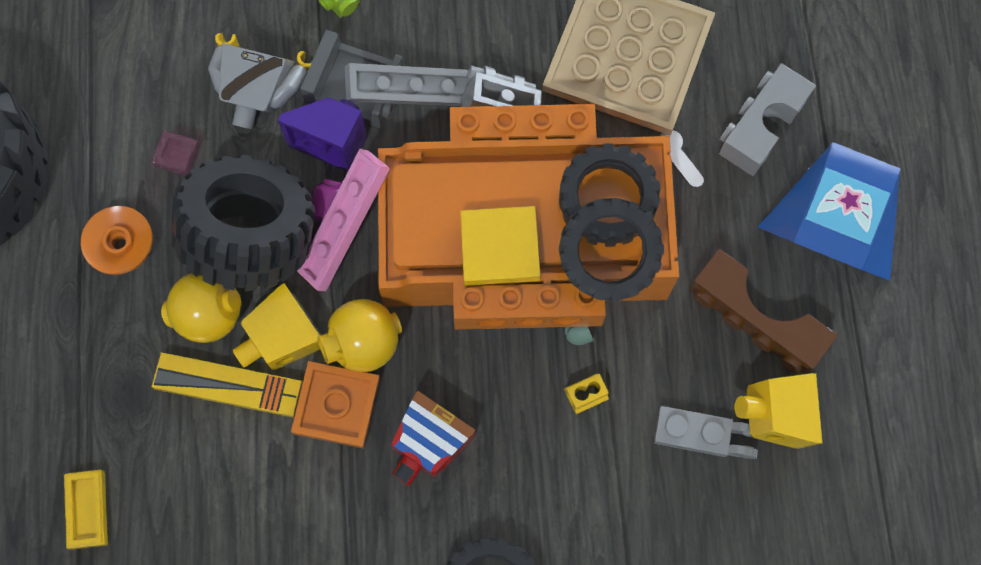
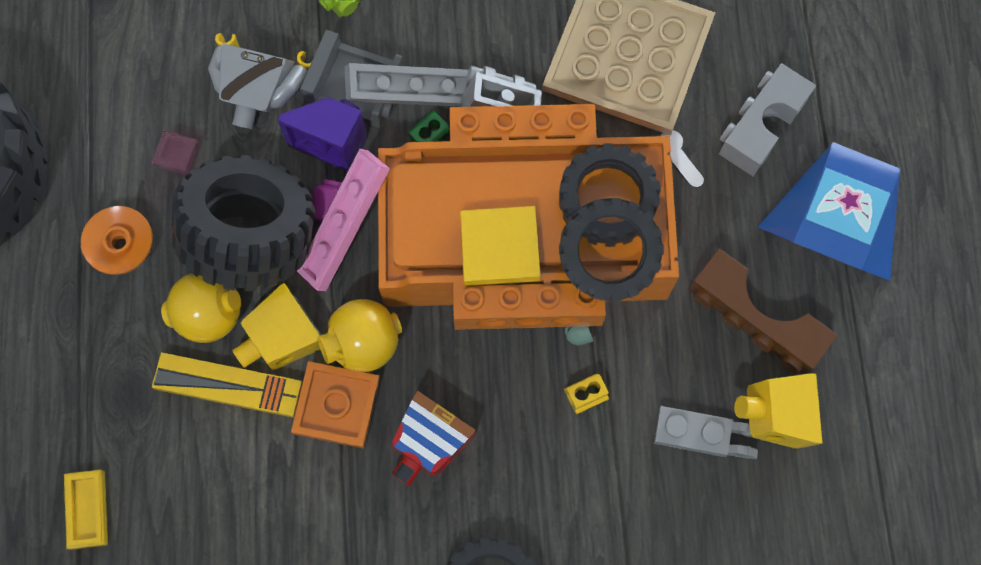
(425, 125): none -> green piece

